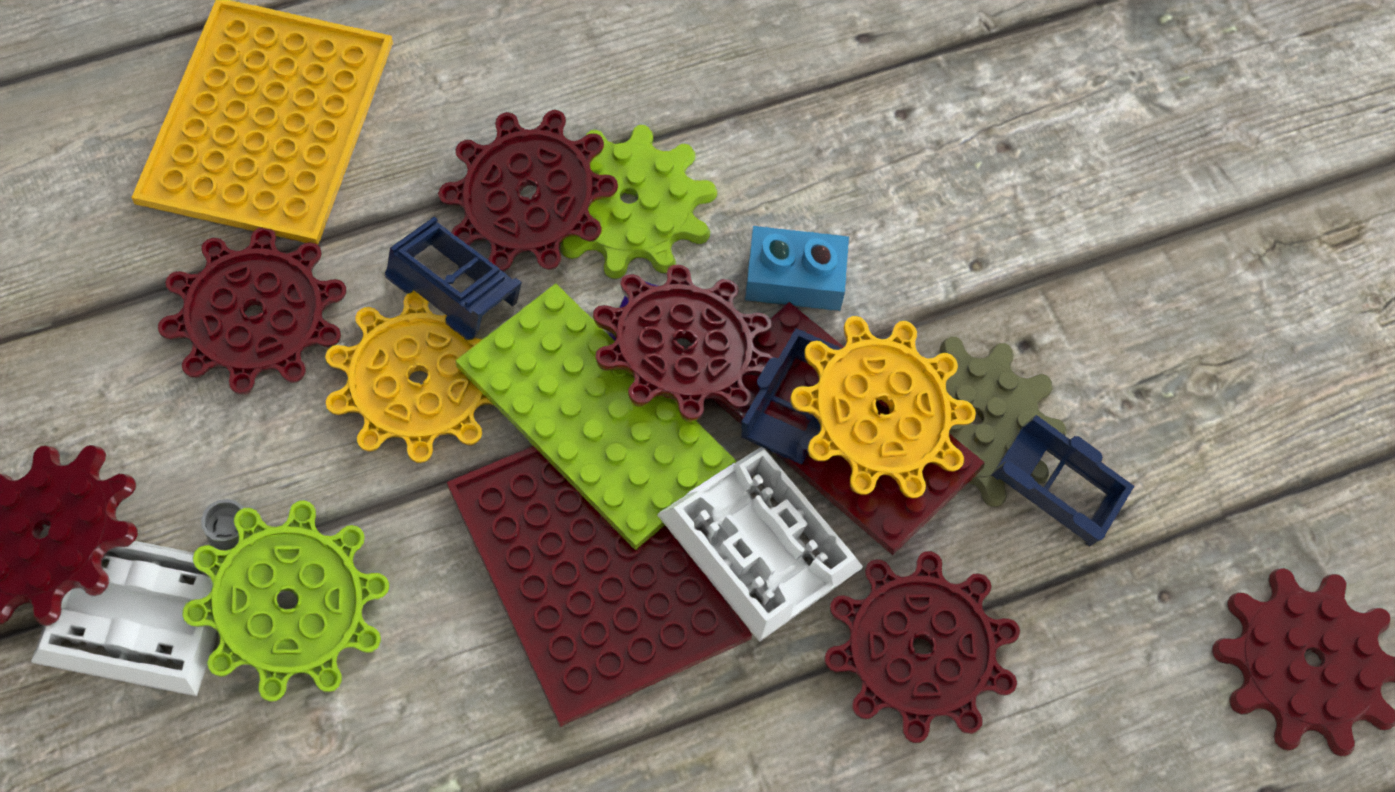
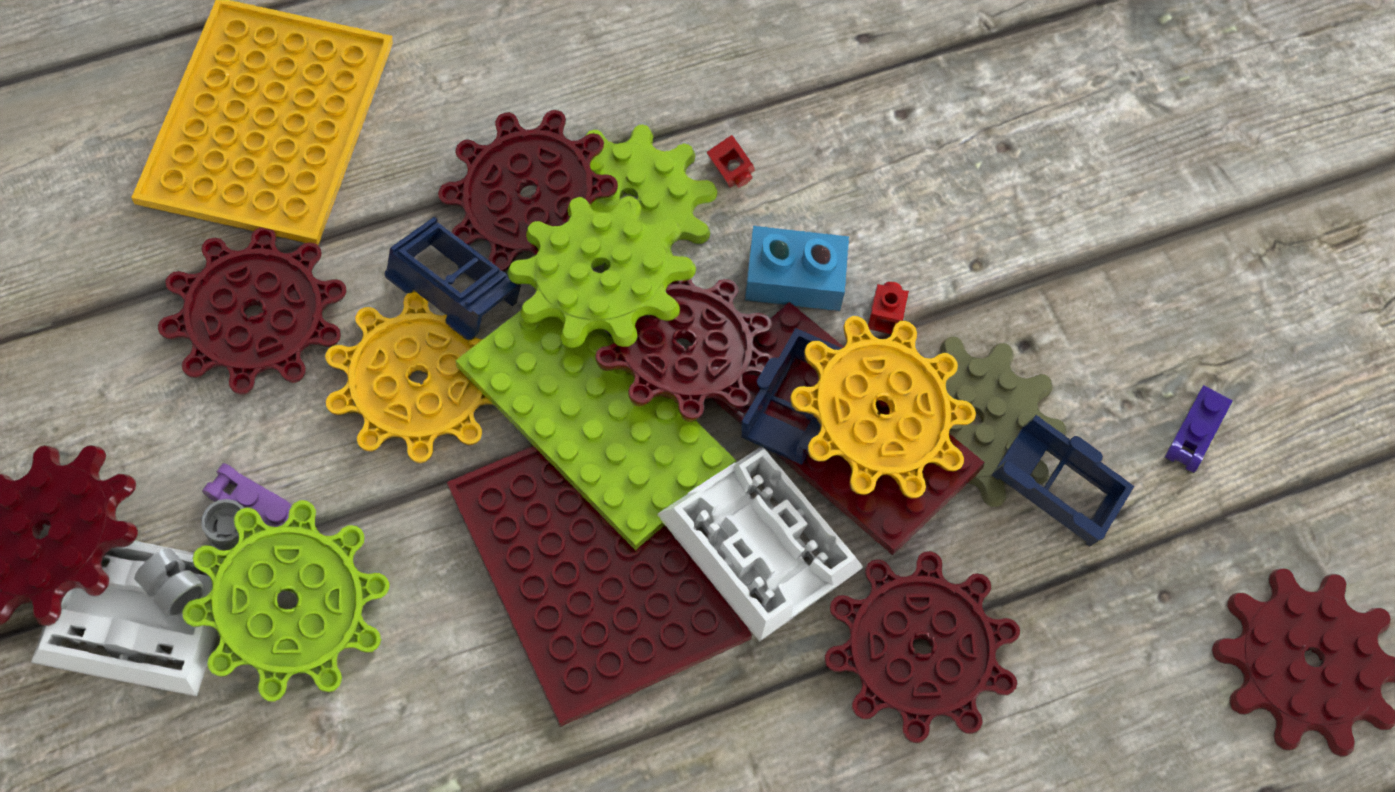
(168, 582): none -> light grey wheel
(271, 507): none -> medium lavender plate
(606, 300): none -> lime plate
(727, 153): none -> red brick
(887, 307): none -> red brick
(1198, 428): none -> dark purple plate

